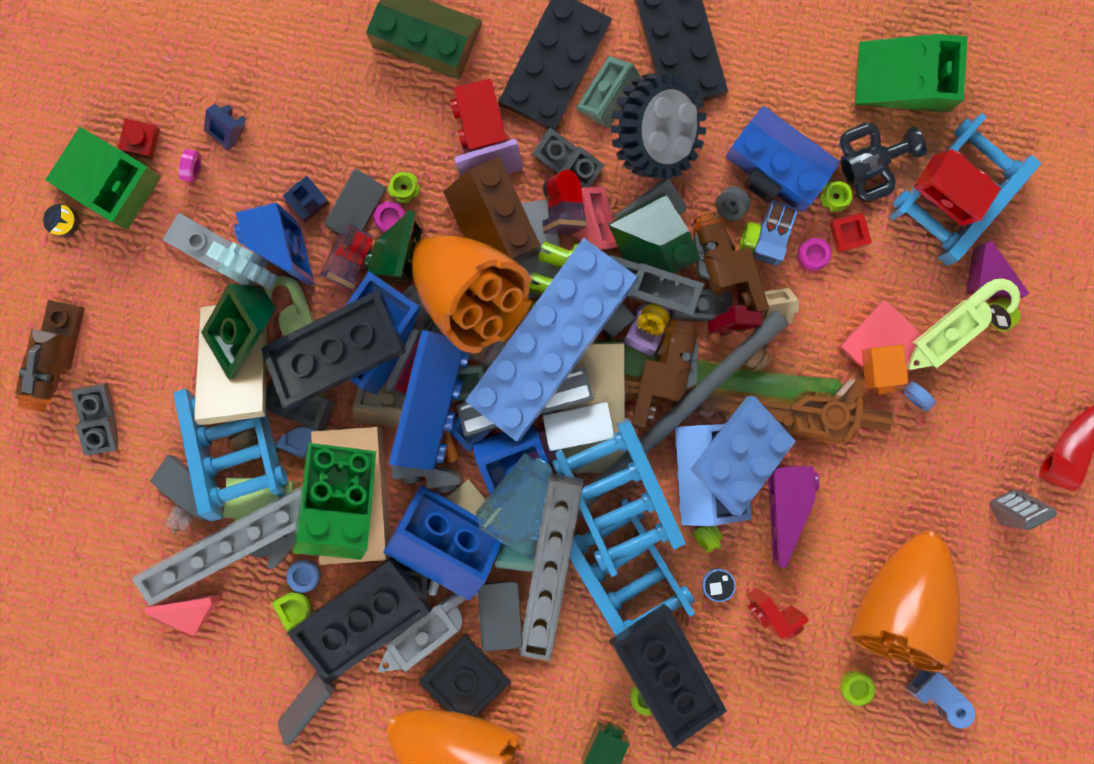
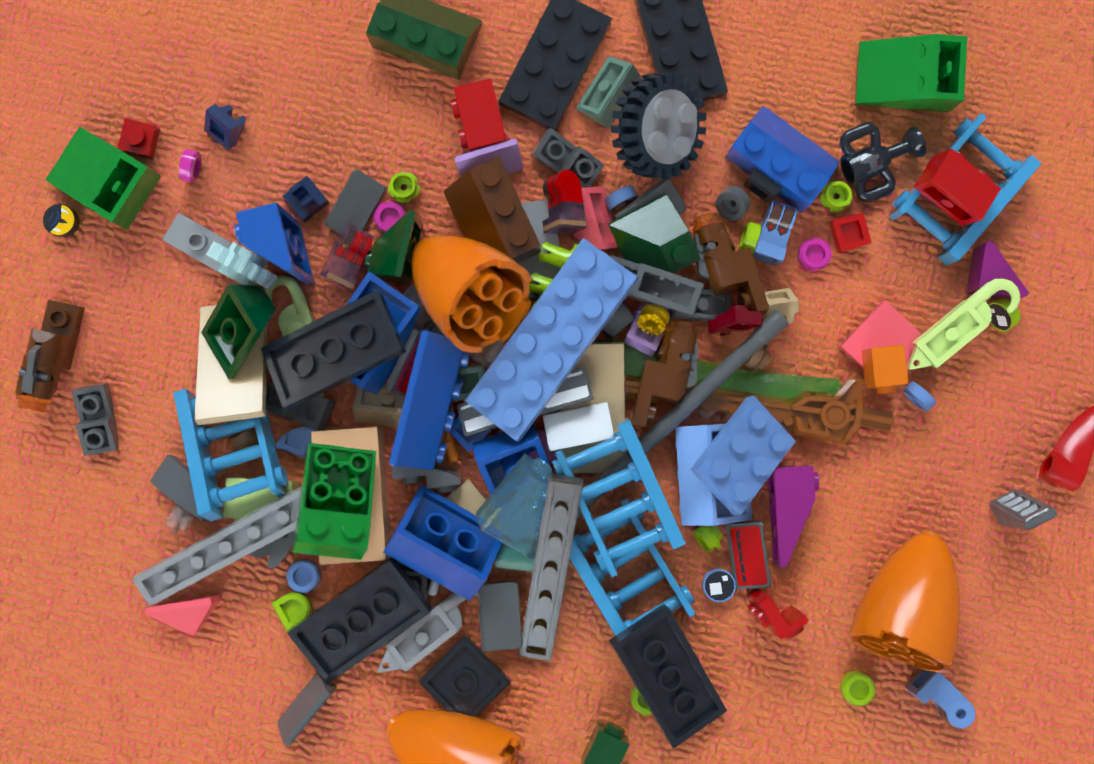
(621, 198): none -> medium blue tile
(748, 555): none -> red slope

